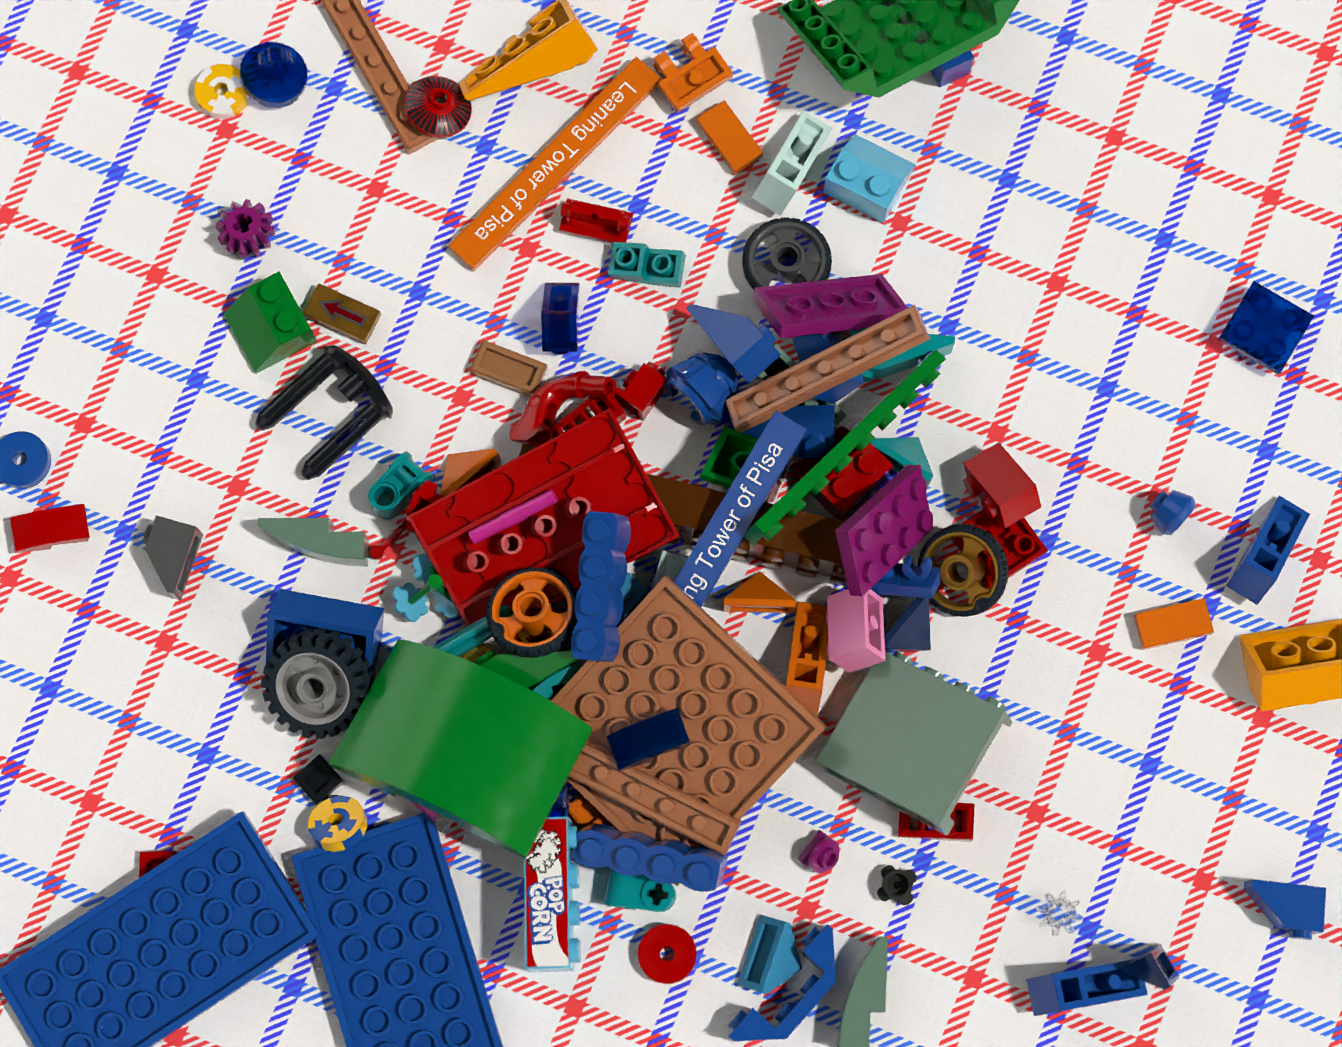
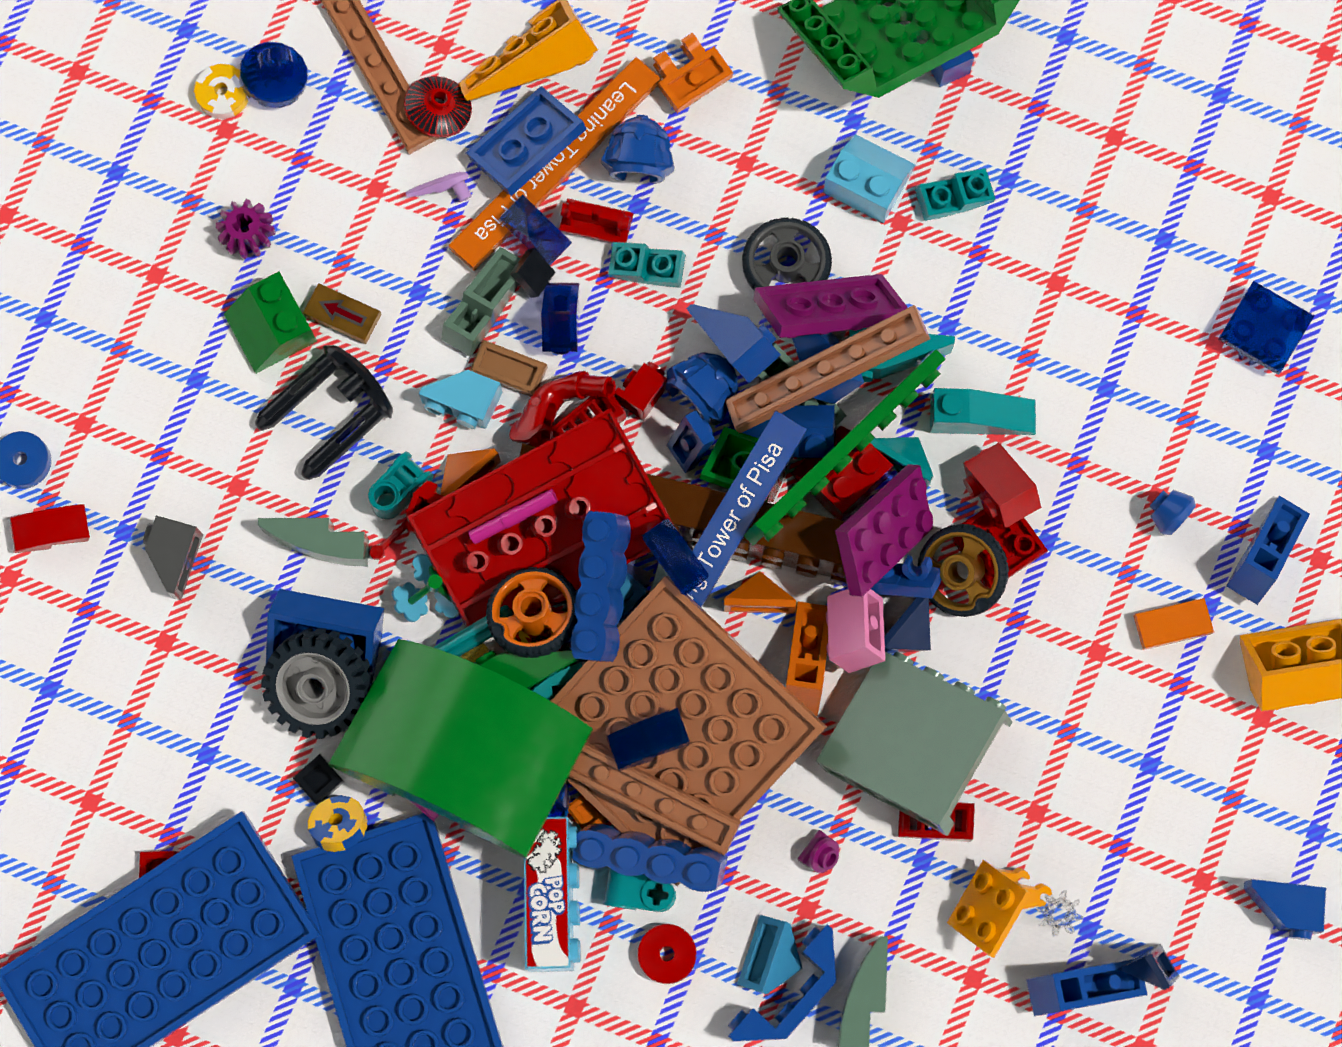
(442, 184): none -> lavender bar
(464, 396): none -> medium azure slope
(481, 303): none -> sand green slope
(526, 140): none -> blue plate
(532, 273): none -> black tile
(535, 230): none -> clear blue slope
(639, 147): none -> blue helmet
(675, 556): none -> clear blue slope
(691, 441): none -> blue plate
(729, 137): orange tile -> none
(792, 163): light aqua slope -> none
(906, 881): pearl dark grey plate -> none
(955, 195): none -> teal slope
(980, 413): none -> teal slope
(993, 905): none -> light orange plate

